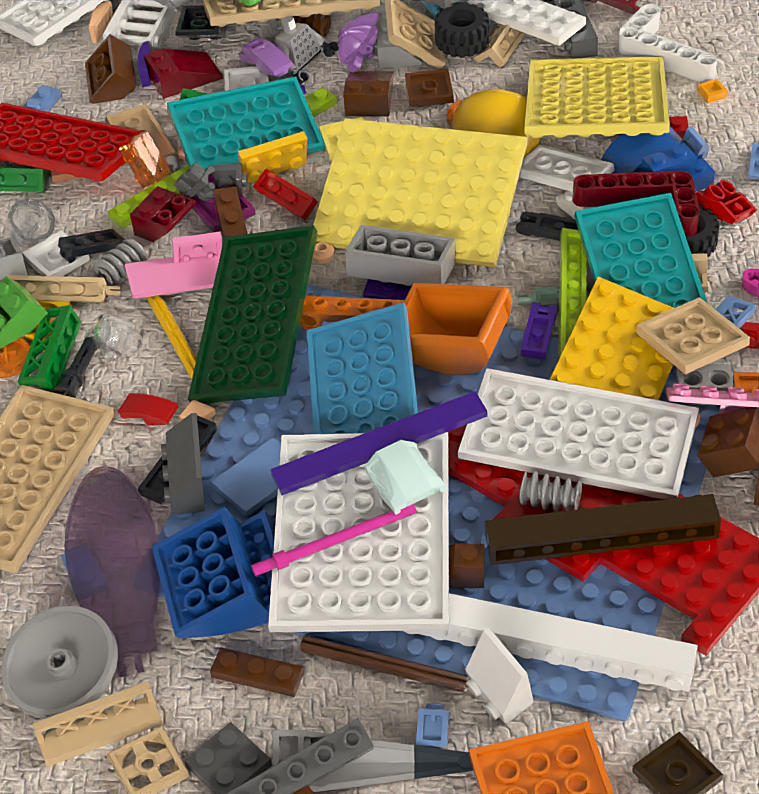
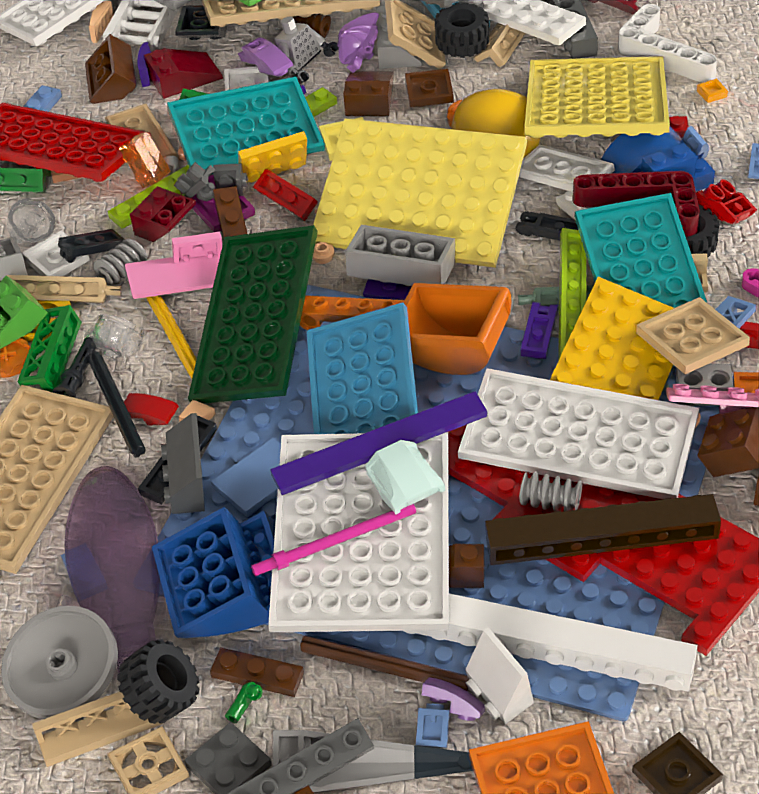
(116, 404): none -> black axle
(158, 681): none -> black tyre
(247, 694): none -> green arm
(462, 702): none -> medium lavender slope

